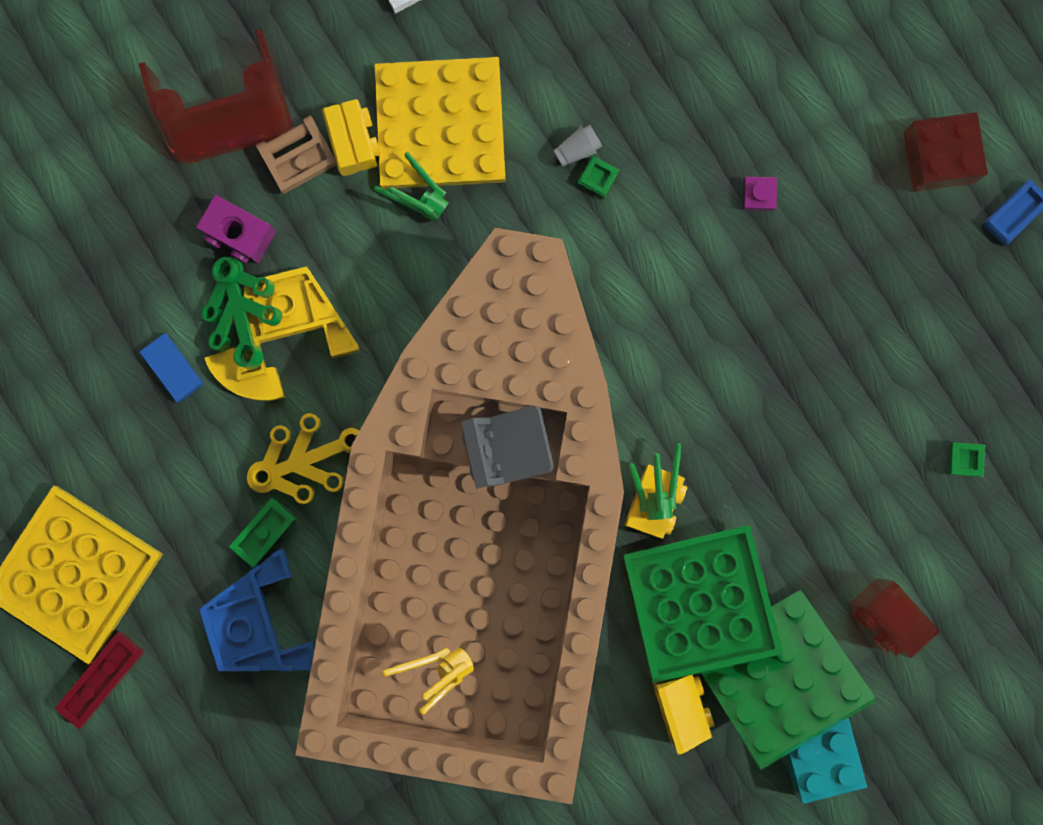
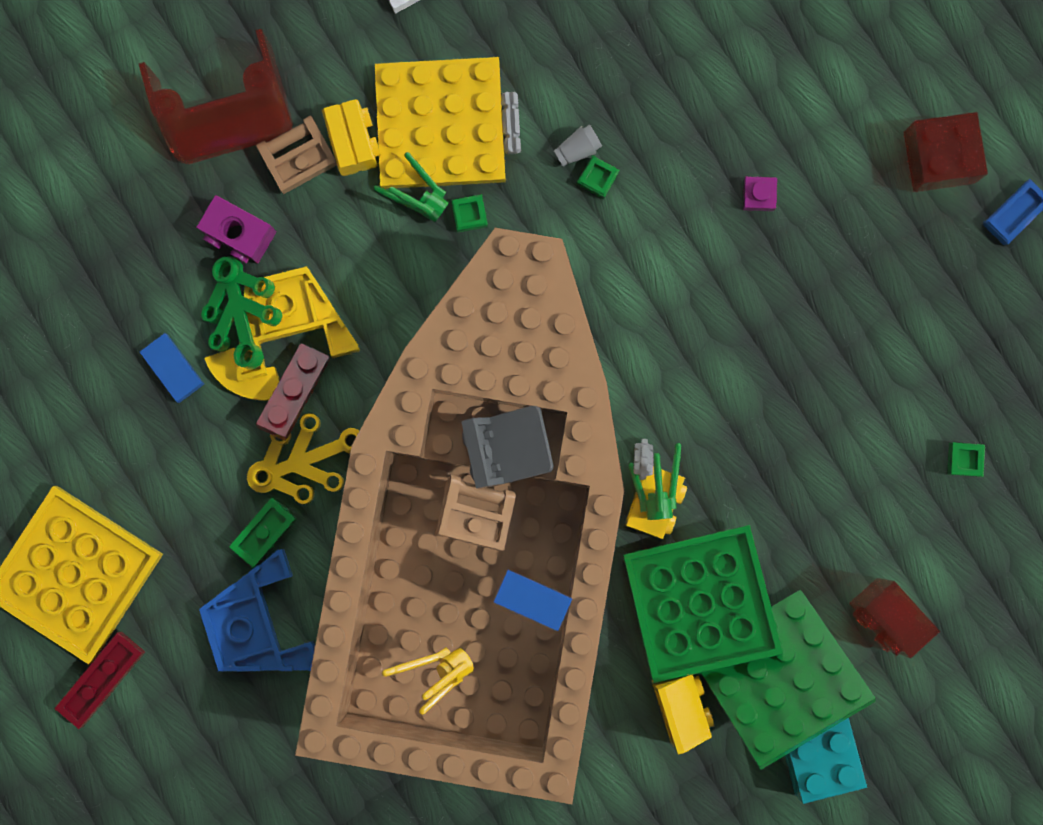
(293, 392): none -> plate
(469, 213): none -> green tile
(474, 524): none -> medium nougat plate
(510, 121): none -> light grey axle
(533, 600): none -> blue tile
(643, 459): none -> light grey axle

